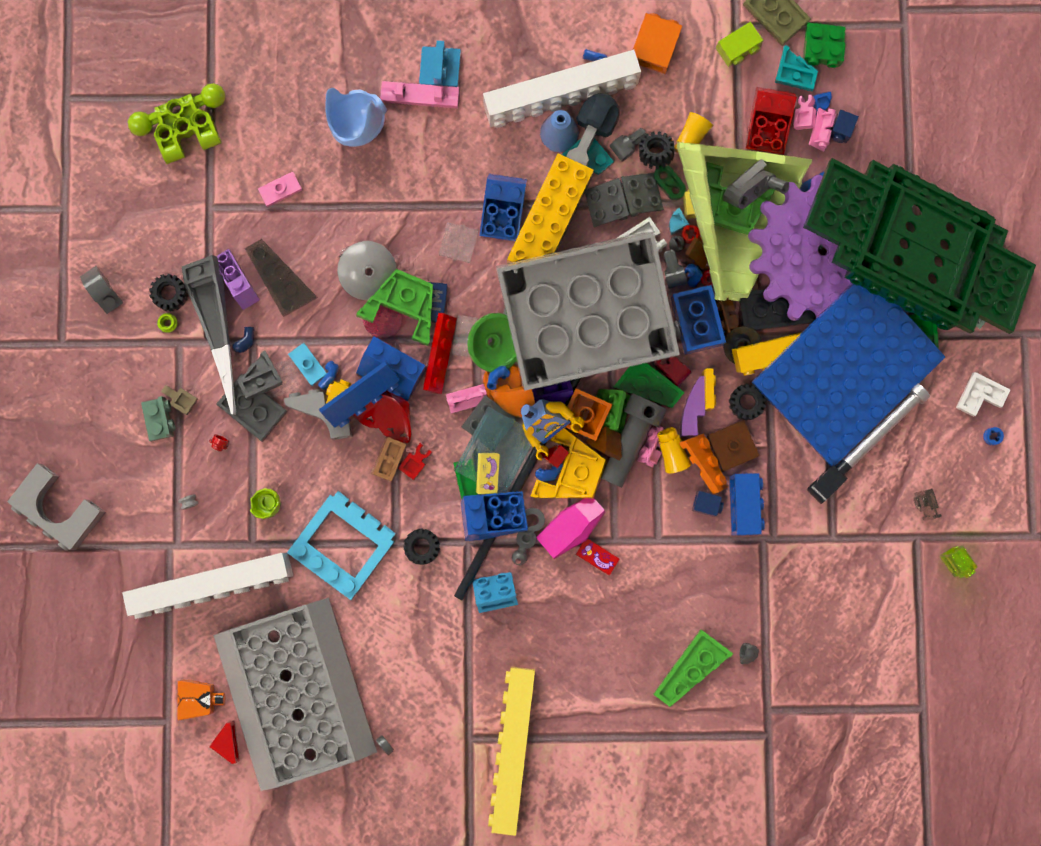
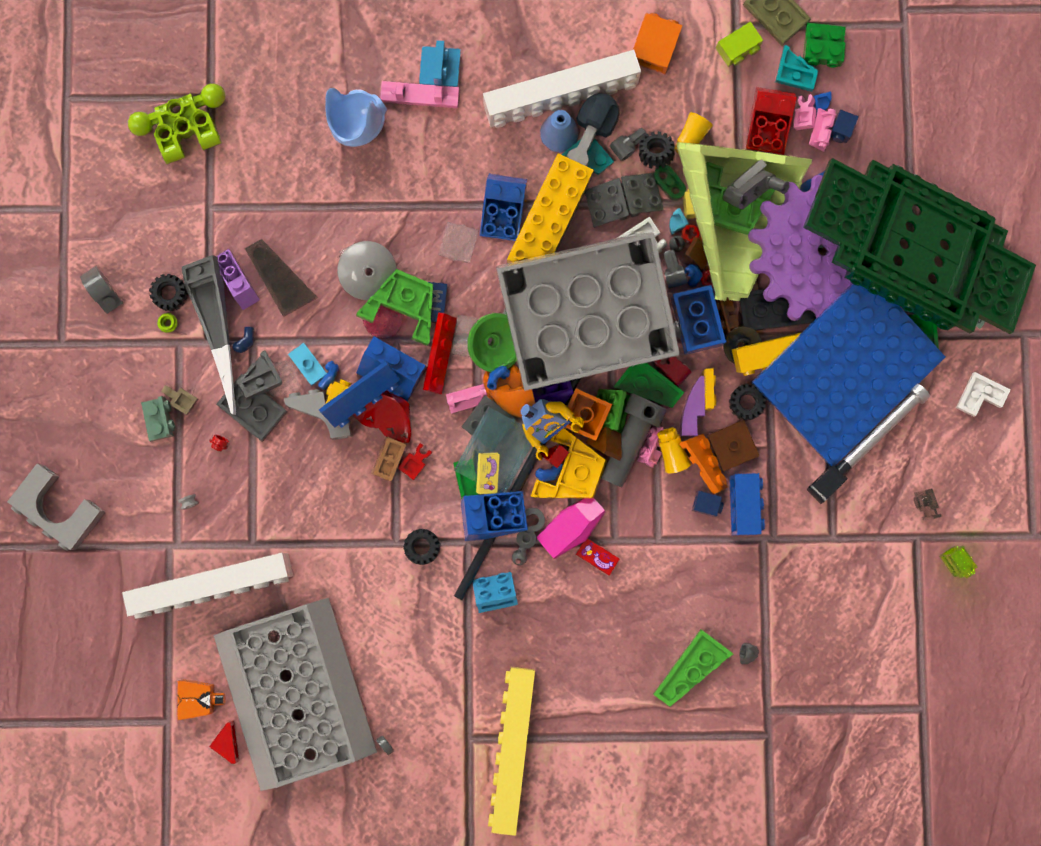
(265, 503): lime hair -> none
(280, 189): bright pink plate -> none
(325, 567): medium azure hinge -> none
(593, 56): blue arm -> none
(994, 430): blue bush -> none

